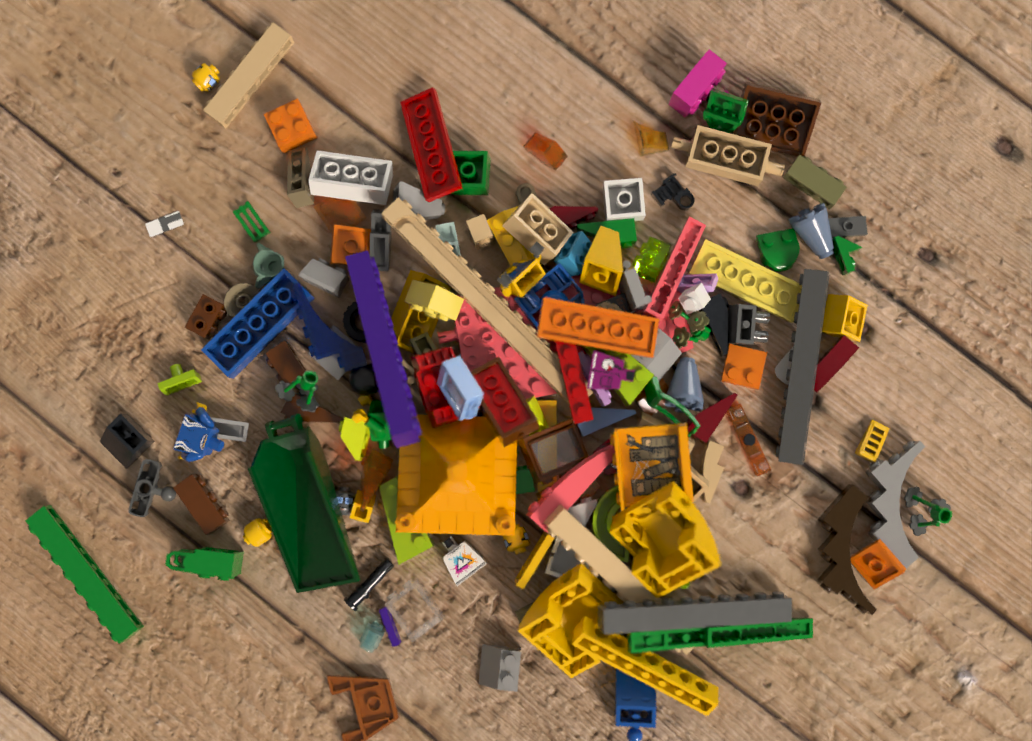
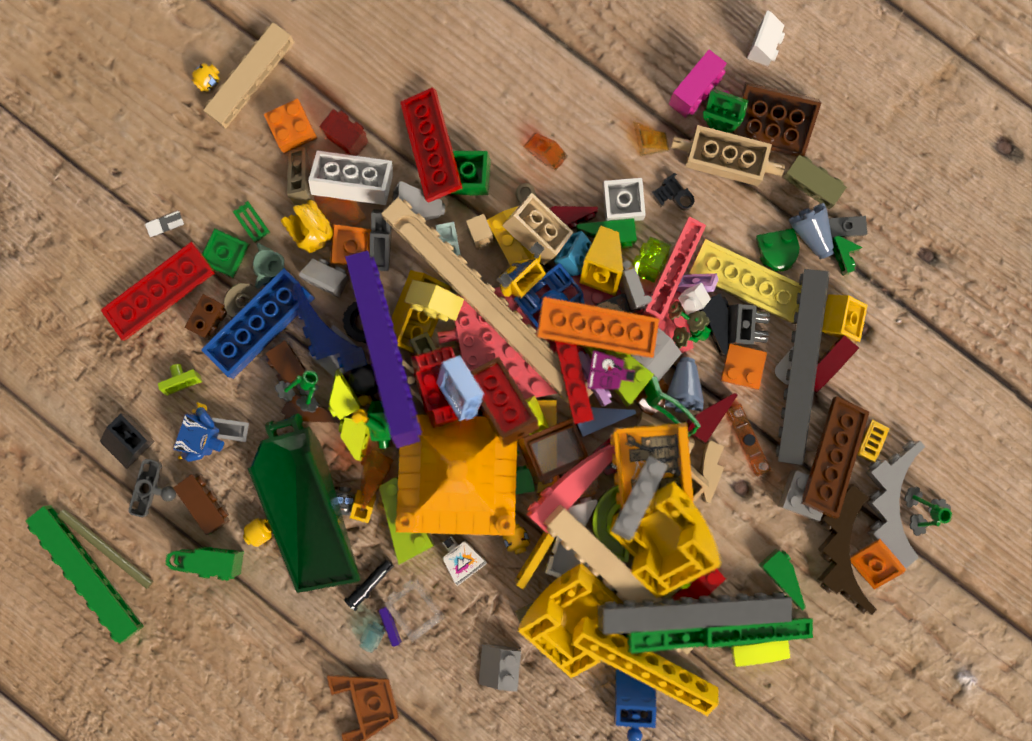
(105, 549): none -> olive piece
(157, 291): none -> red plate
(225, 252): none -> green tile
(308, 227): none -> yellow piece
(342, 397): none -> neon yellow slope
(344, 133): none -> clear red brick
(639, 498): none -> light grey arch
(701, 586): none -> red slope
(759, 653): none -> neon yellow slope
(766, 40): none -> white slope
(783, 574): none -> green slope
(793, 494): none -> light grey brick
(835, 457): none -> reddish brown plate

